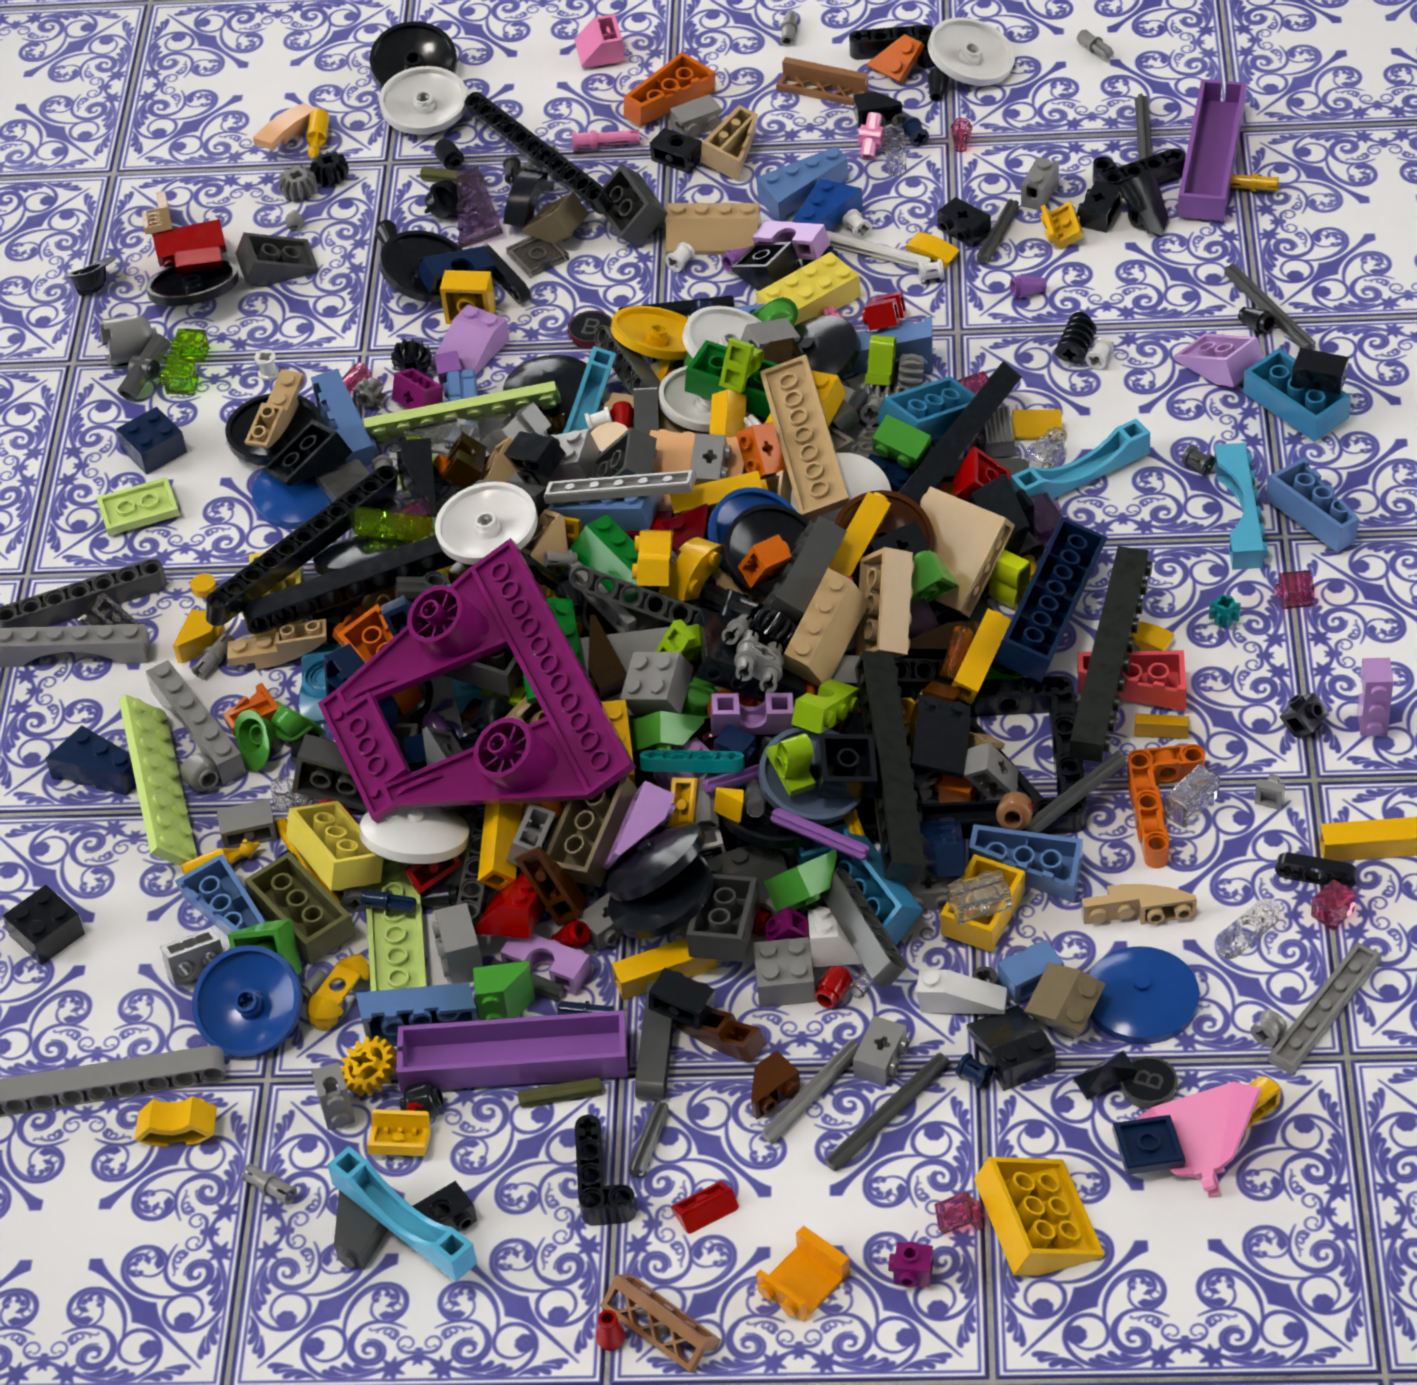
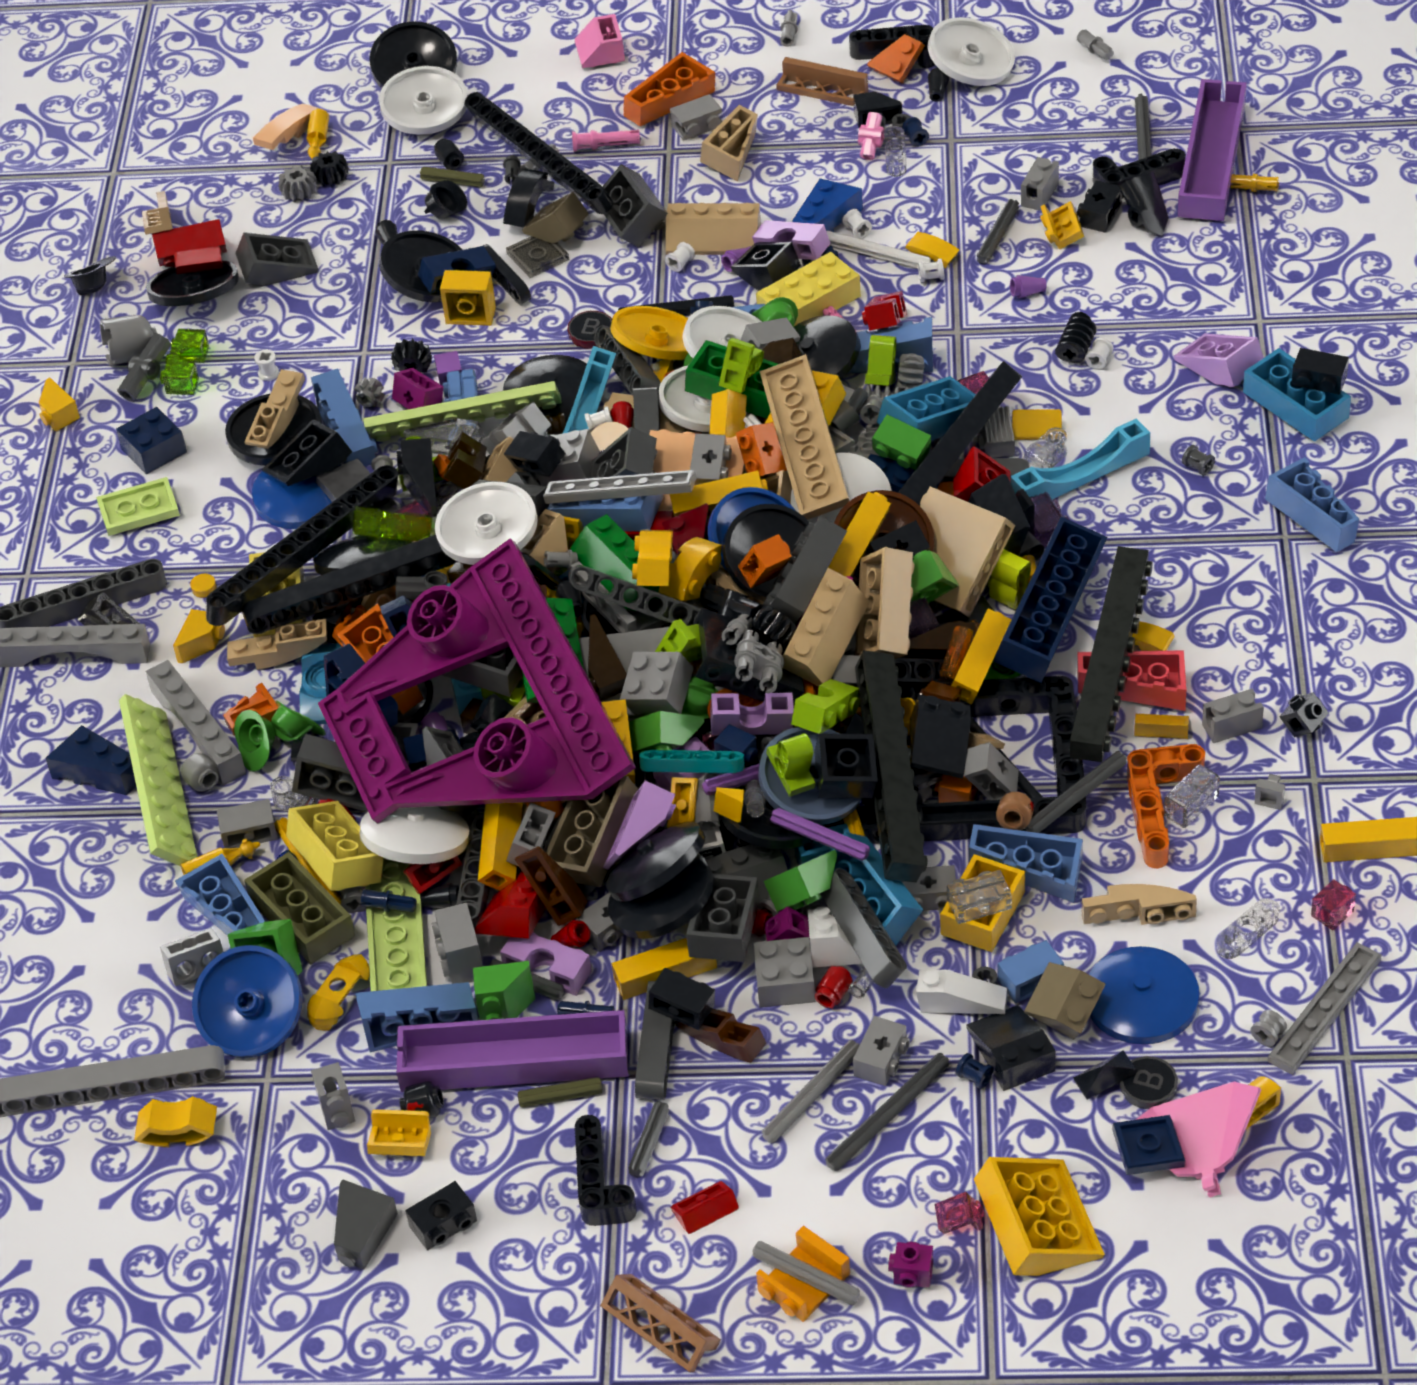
(43, 924): black brick -> none
(57, 406): none -> yellow slope
(212, 656): light grey pin -> none
(269, 1184): light grey pin -> none
(294, 220): light grey hinge -> none
(312, 985): light grey pin -> none
(356, 374): clear pink cone -> none
(369, 1065): yellow gear -> none
(435, 1242): medium azure arch -> none
(475, 209): clear purple wing -> none
(475, 337): lavender slope -> none
(609, 1331): red cone -> none
(676, 150): black brick -> none
(772, 1083): reddish brown slope -> none
(788, 187): medium blue wedge -> none
(806, 1273): none -> light grey axle
(943, 847): dark blue wedge -> none
(961, 133): clear pink cone -> none
(964, 222): black brick -> none
(1224, 611): teal gear -> none
(1232, 716): none -> light grey brick
(1234, 472): medium azure arch -> none
(1248, 287): dark grey axle -> none
(1257, 319): black cone -> none
(1291, 867): black beam -> none
(1295, 589): clear pink brick -> none
(1376, 696): lavender arch -> none

